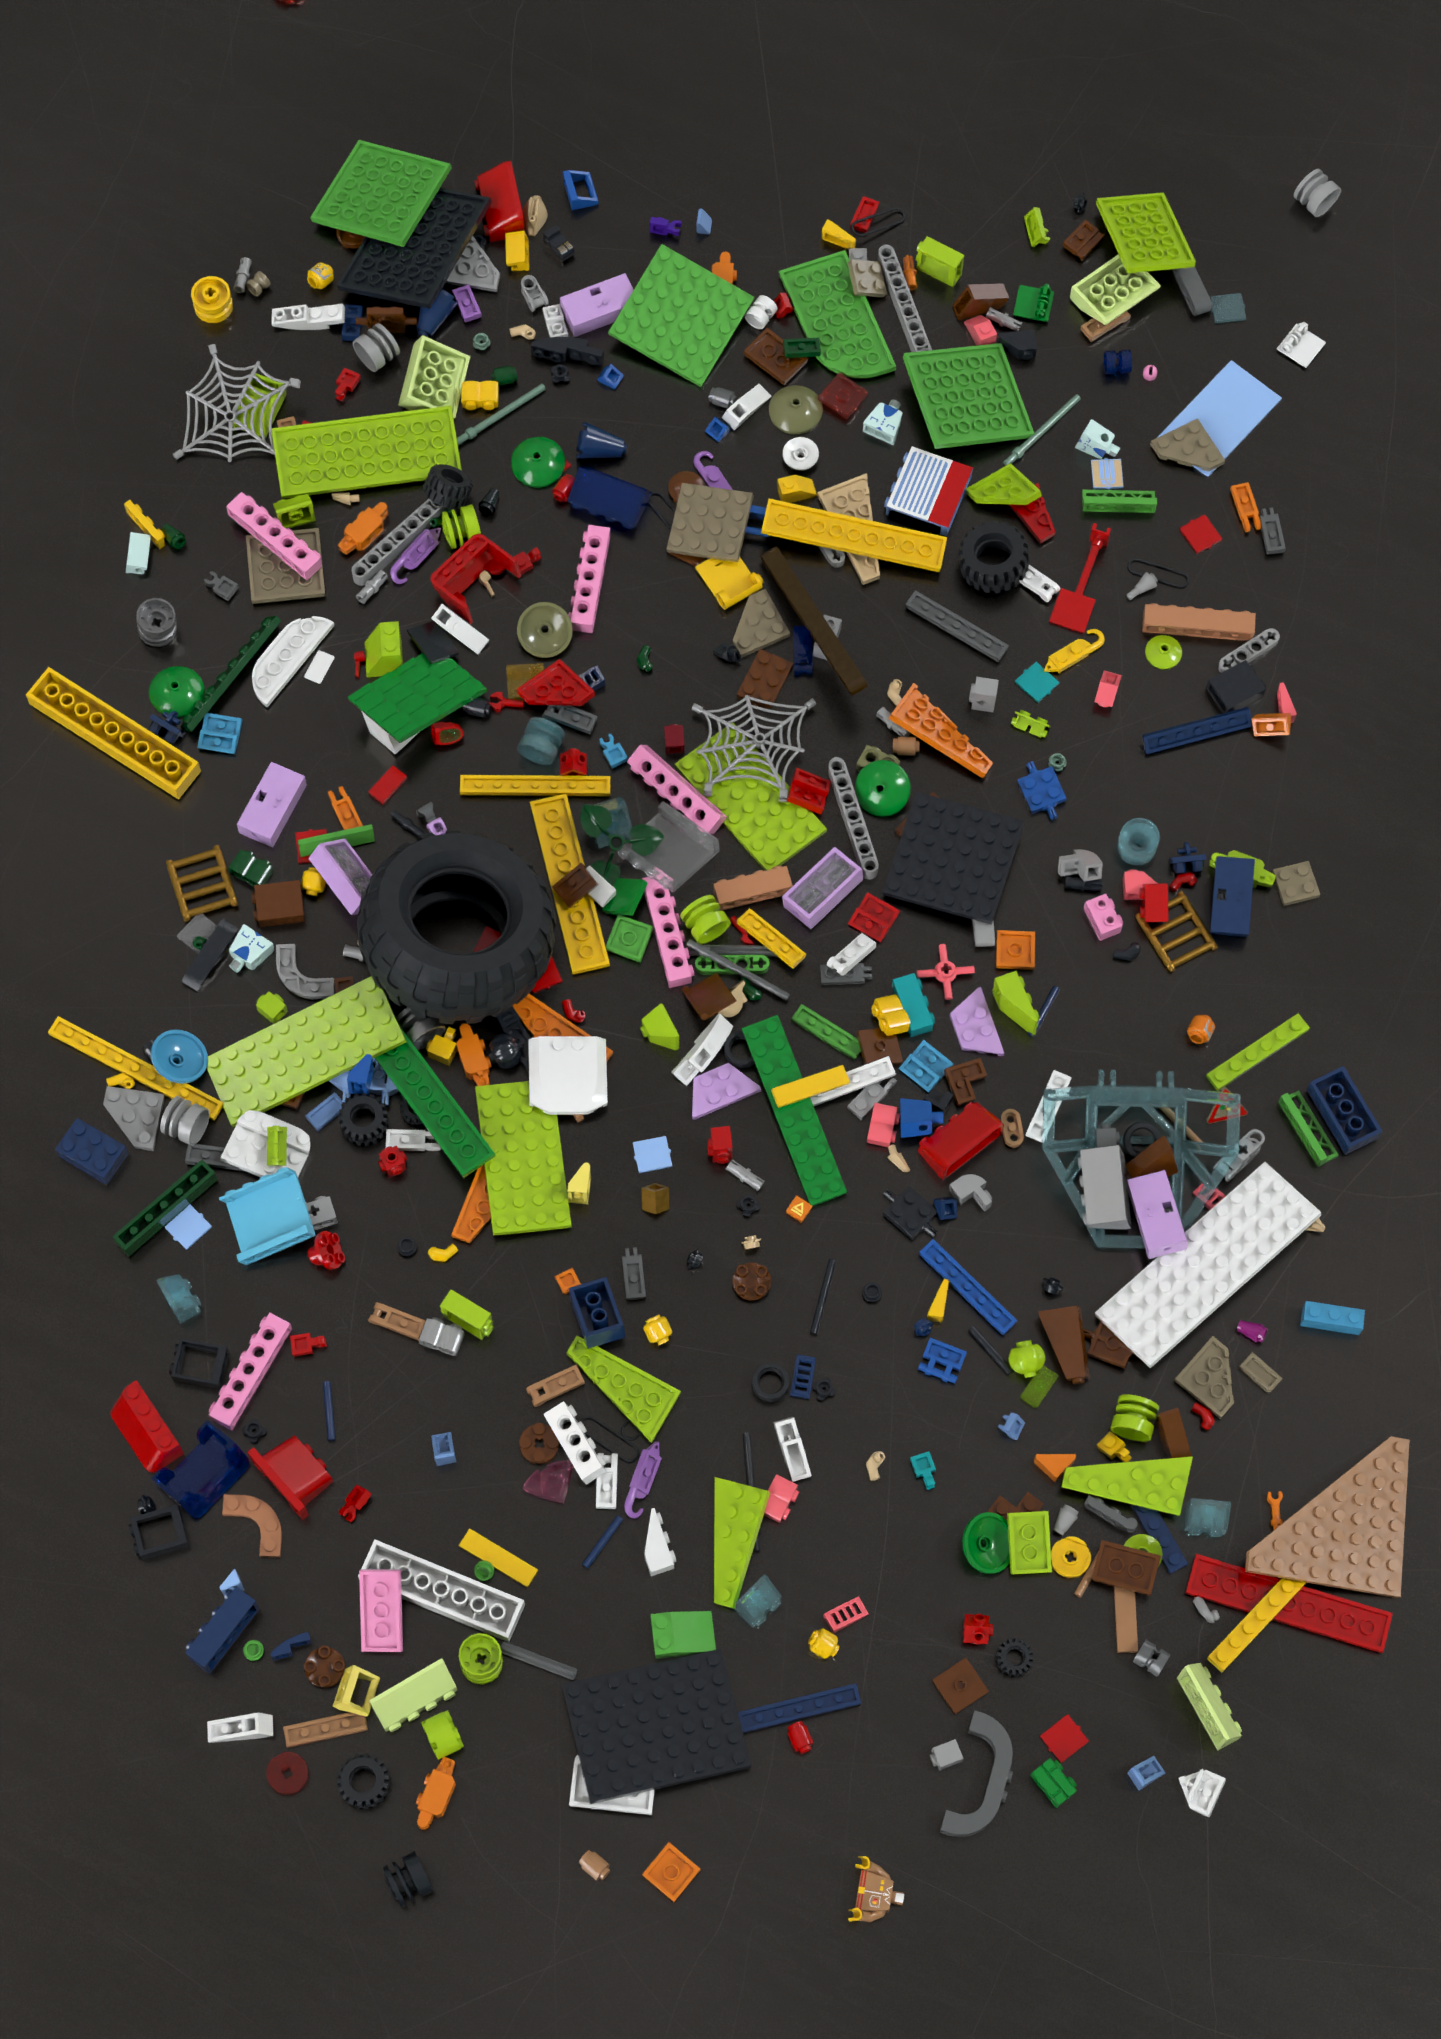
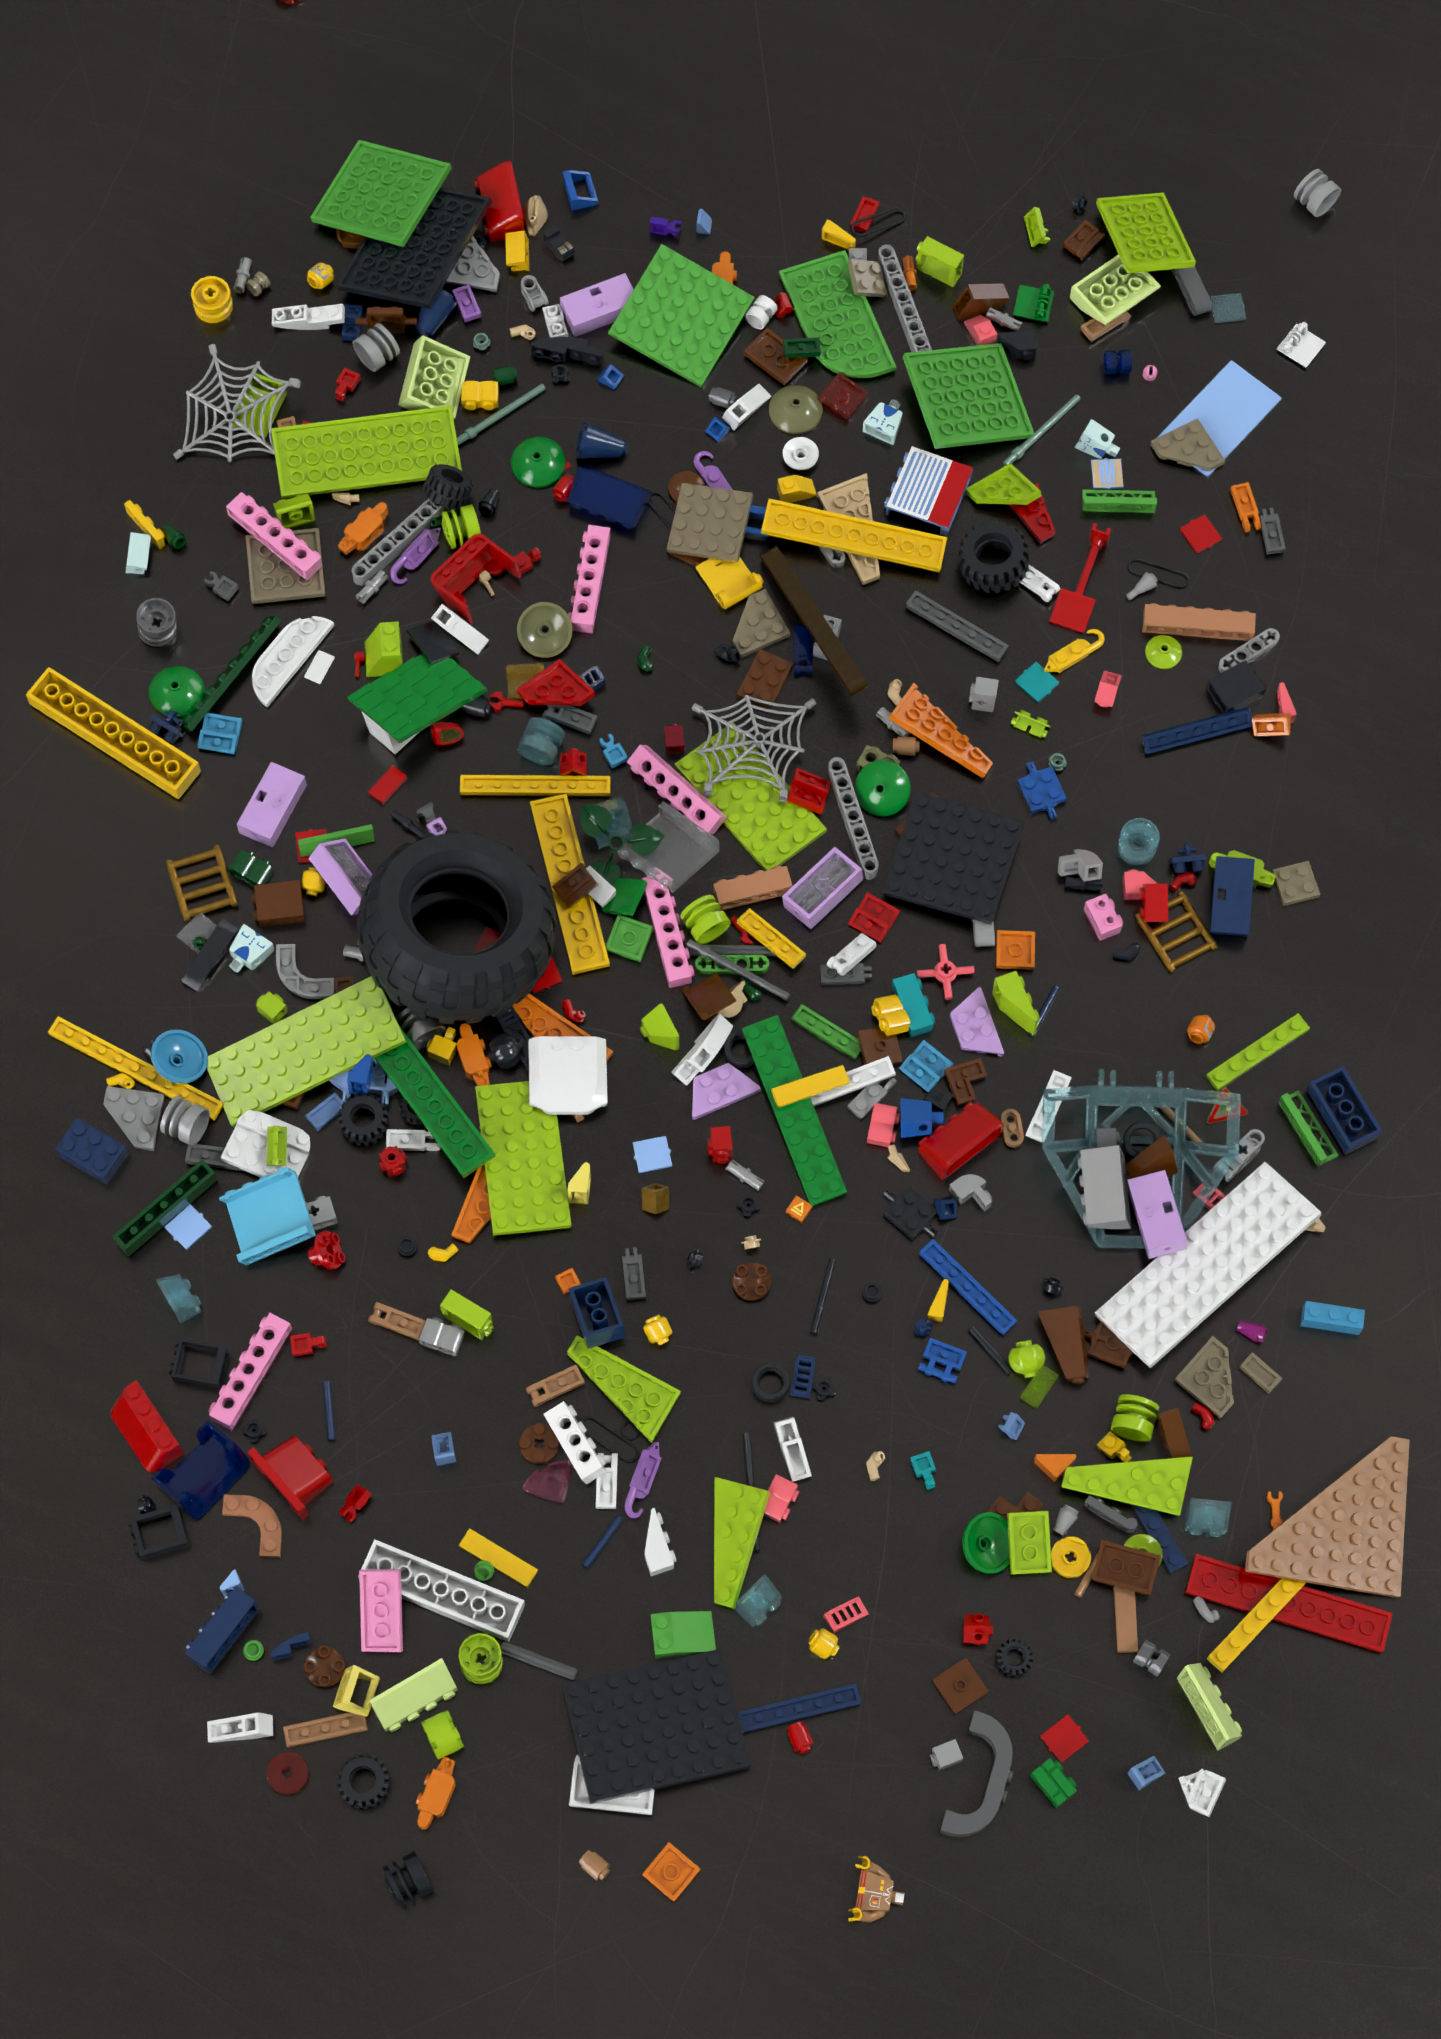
(345, 810): orange hinge -> none

